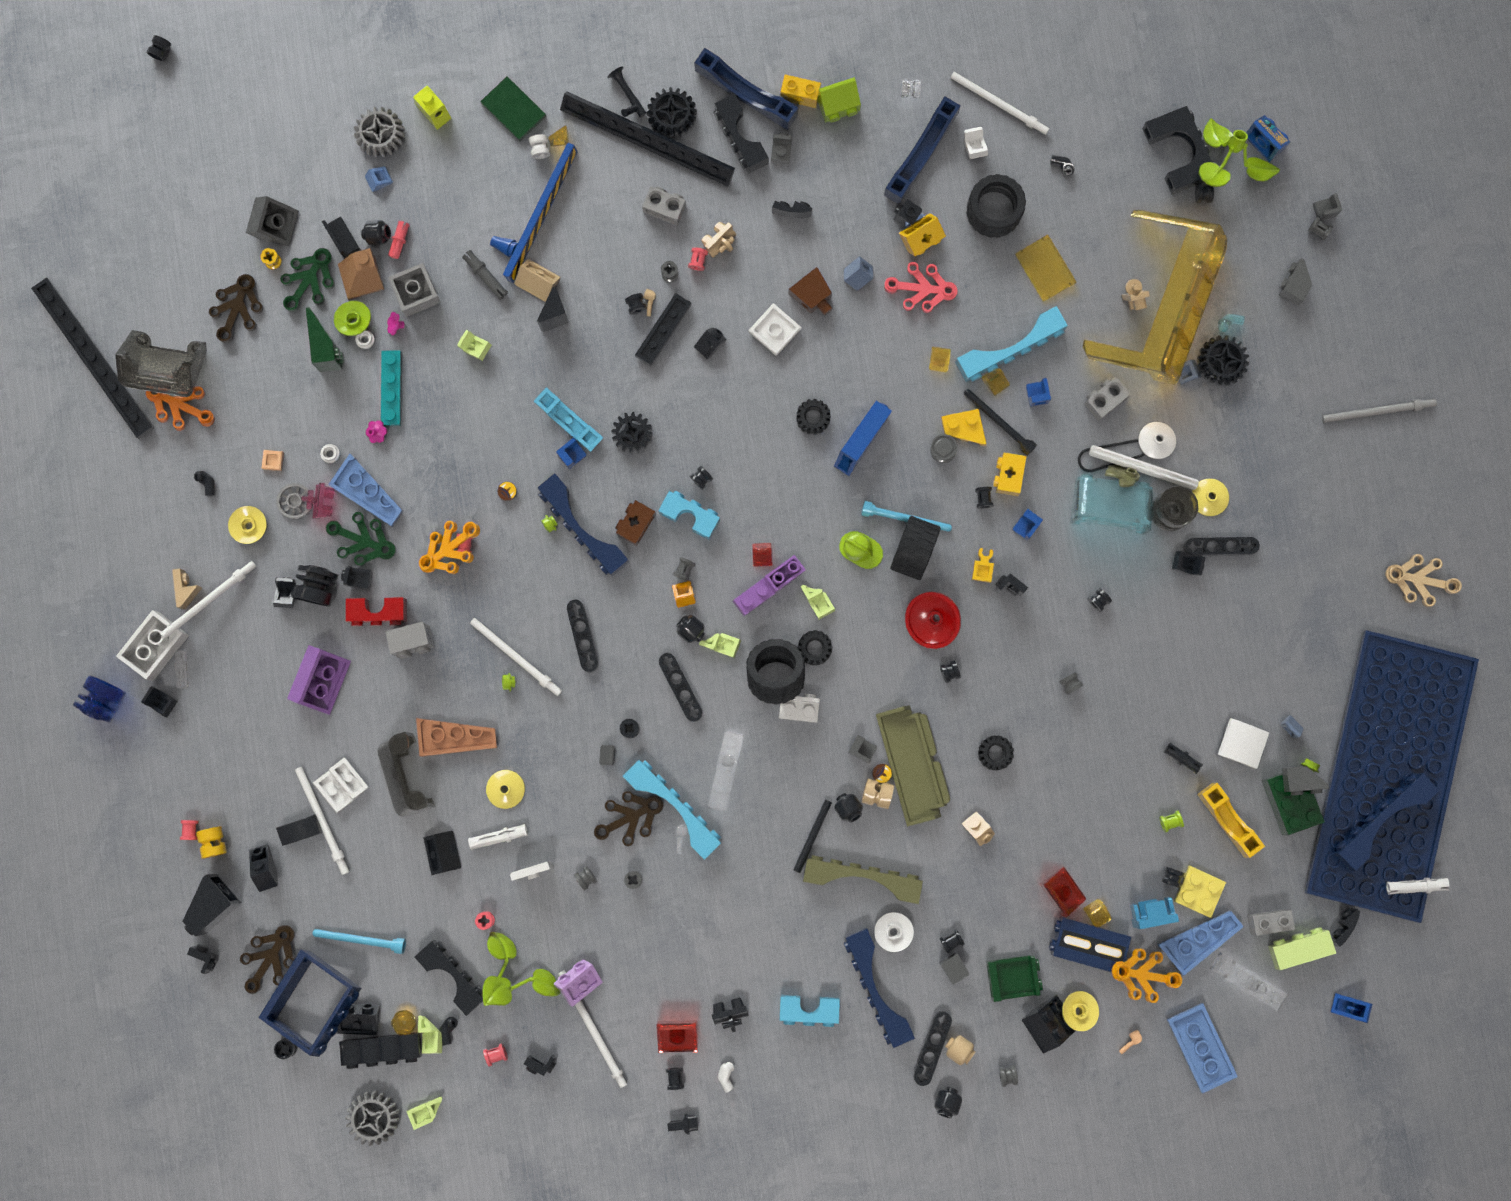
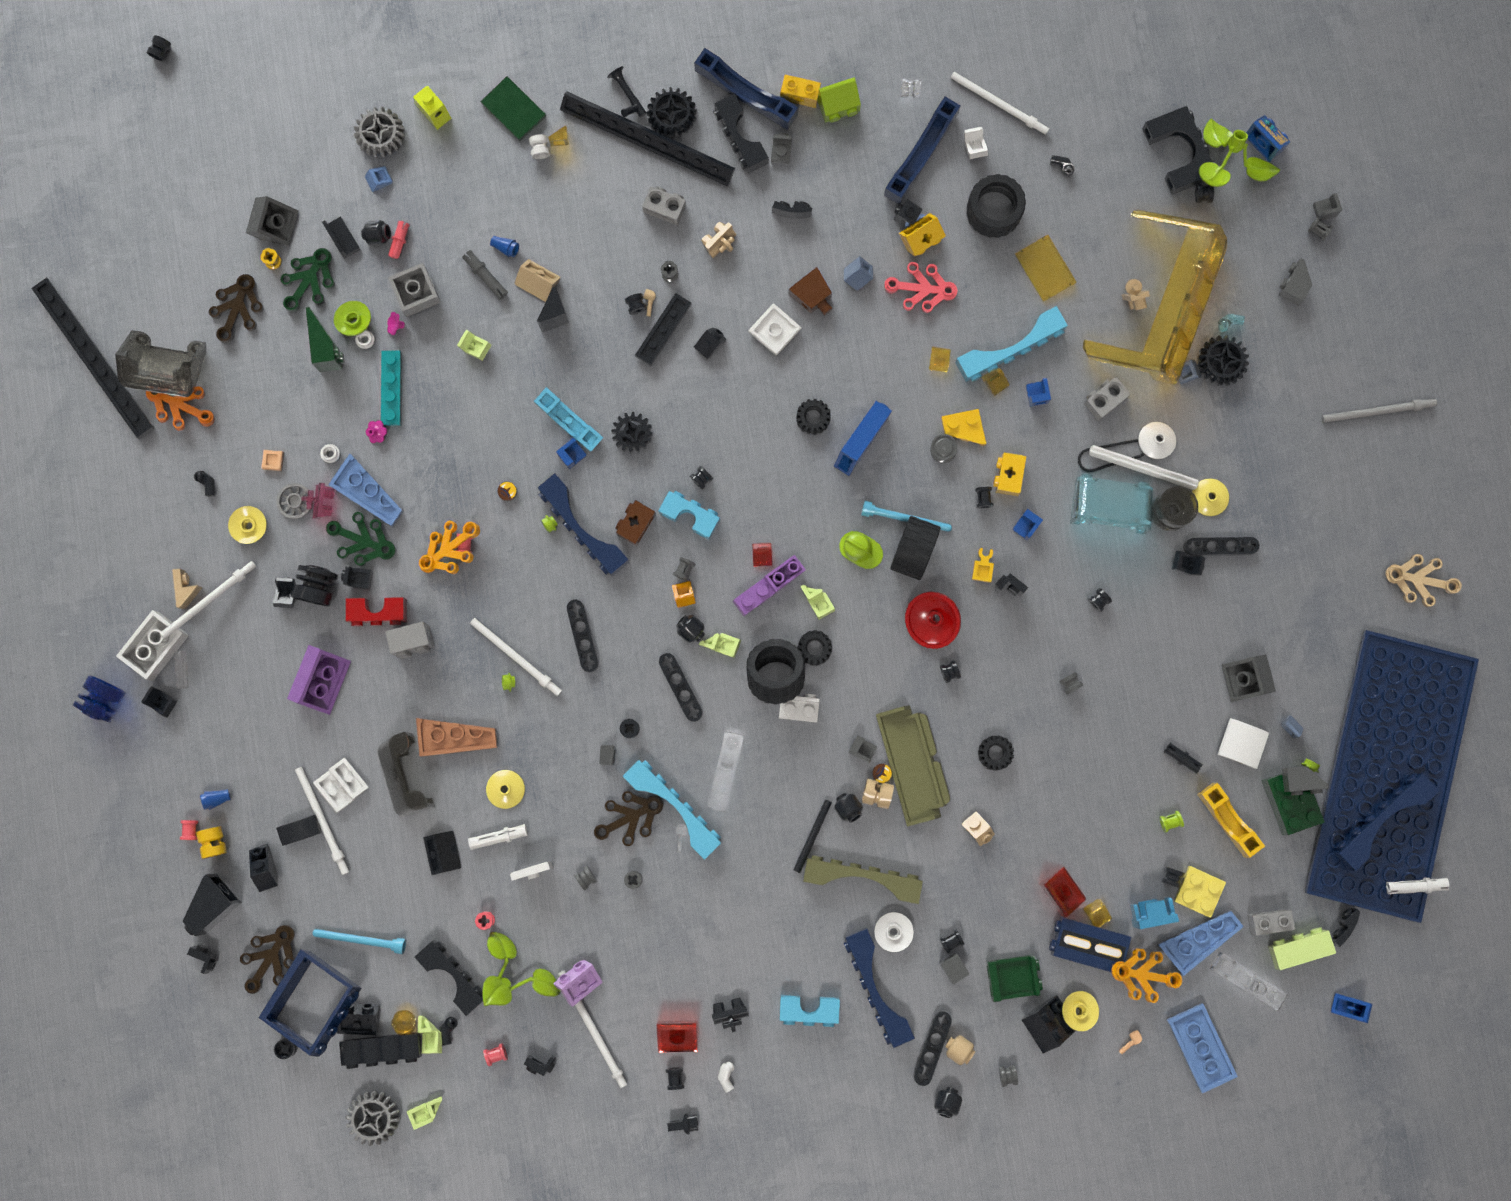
(212, 799): none -> blue cone
(360, 274): medium nougat slope -> none
(540, 212): blue tile -> none
(701, 253): coral bush -> none
(1027, 445): black piece -> none
(1126, 477): olive plate -> none
(1248, 678): none -> dark grey slope

